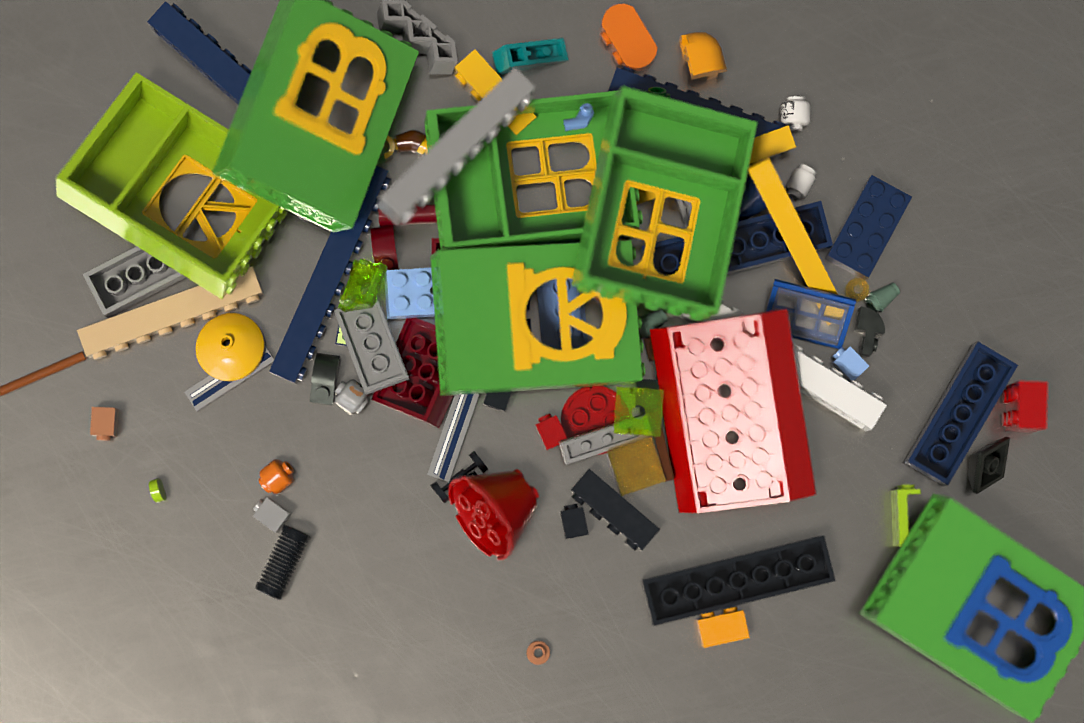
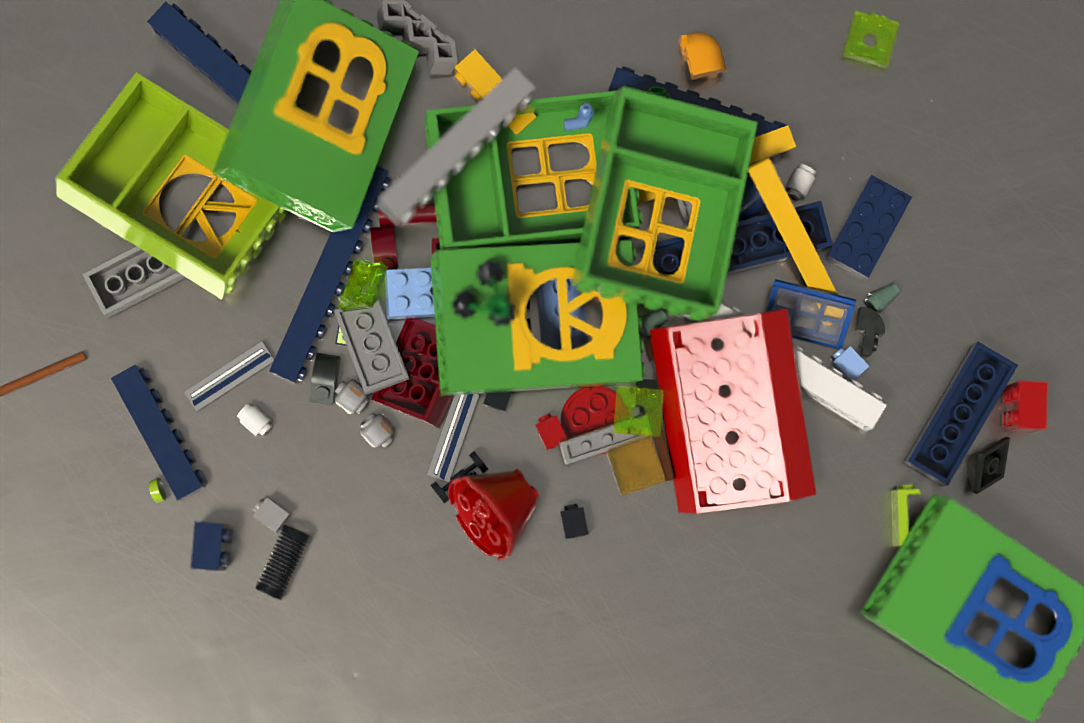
(104, 423): nougat brick -> none
(158, 433): none -> dark blue brick
(165, 315): tan brick -> none
(210, 546): none -> dark blue brick
(237, 358): yellow dish -> none
(254, 419): none -> white brick
(276, 476): orange head -> none
(377, 430): none -> light grey head
(406, 142): reddish brown piece -> none
(499, 309): none -> black plant
(529, 55): teal slope -> none
(530, 652): nougat plate -> none
(615, 509): black brick -> none
(628, 38): orange brick -> none
(723, 627): light orange brick -> none
(738, 580): black brick -> none
(796, 113): white head -> none
(850, 289): clear yellow plate -> none
(882, 28): none -> clear neon green piece

